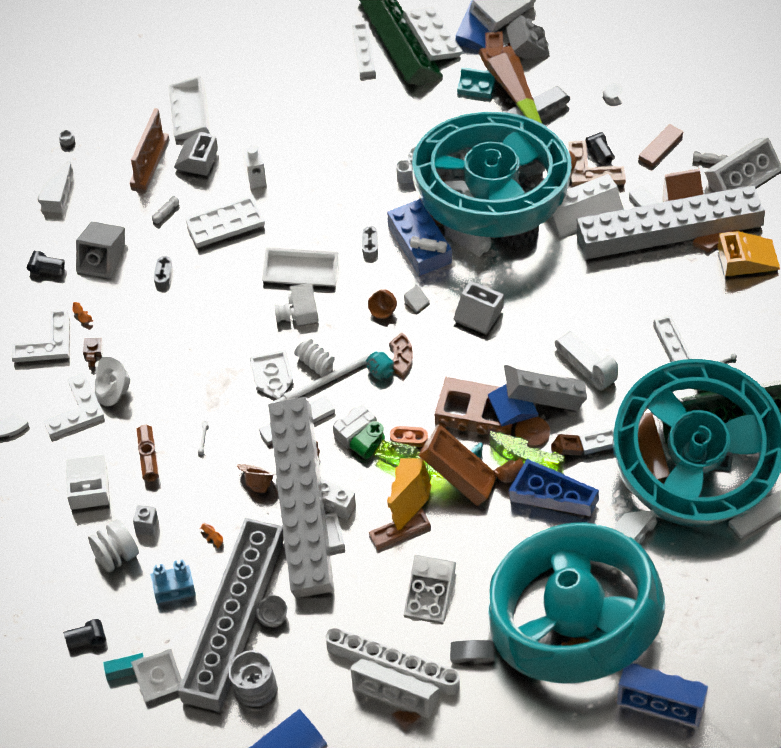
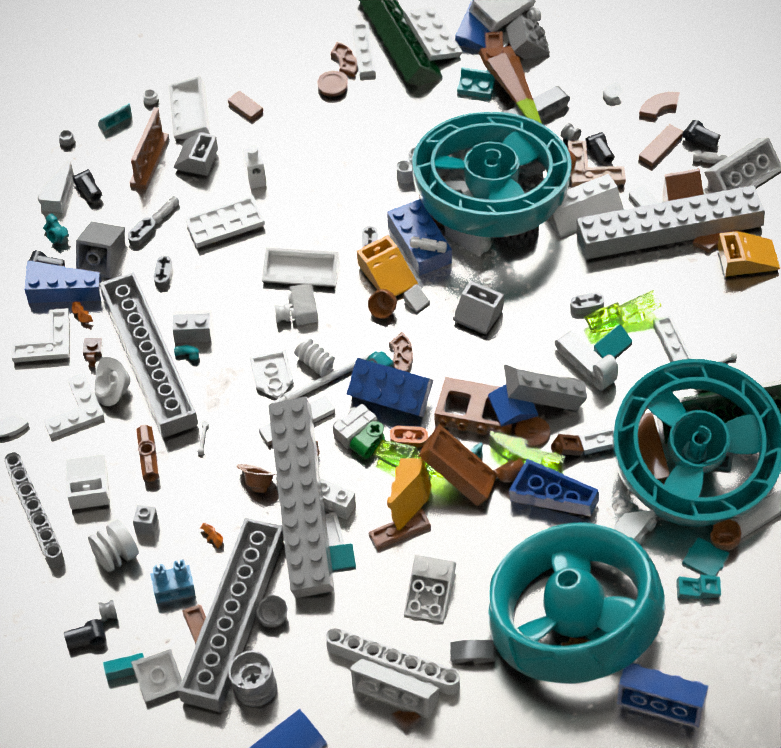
(35, 516): none -> light grey beam
(55, 230): none -> teal plate
(60, 284): none -> wedge
(86, 182): none -> black piece
(107, 610): none -> light grey wheel
(115, 117): none -> teal slope
(141, 231): none -> beam
(149, 354): none -> light grey brick
(150, 96): none -> white plate
(186, 349): none -> teal arm
(192, 326): none -> slope
(194, 619): none -> tile
(245, 105): none -> tile
(332, 83): none -> piece
(342, 556): none -> teal slope
(346, 58): none -> tile
(385, 266): none -> light orange slope
(390, 387): none -> blue brick
(534, 14): none -> white plate
(570, 132): none -> light grey wheel
(587, 302): none -> light grey beam
(613, 342): none -> teal slope
(623, 314): none -> clear neon green slope
(658, 103): none -> tile
(697, 132): none -> black piece
(698, 588): none -> teal slope
(705, 558): none -> teal piece
(726, 535): none -> dark orange hair

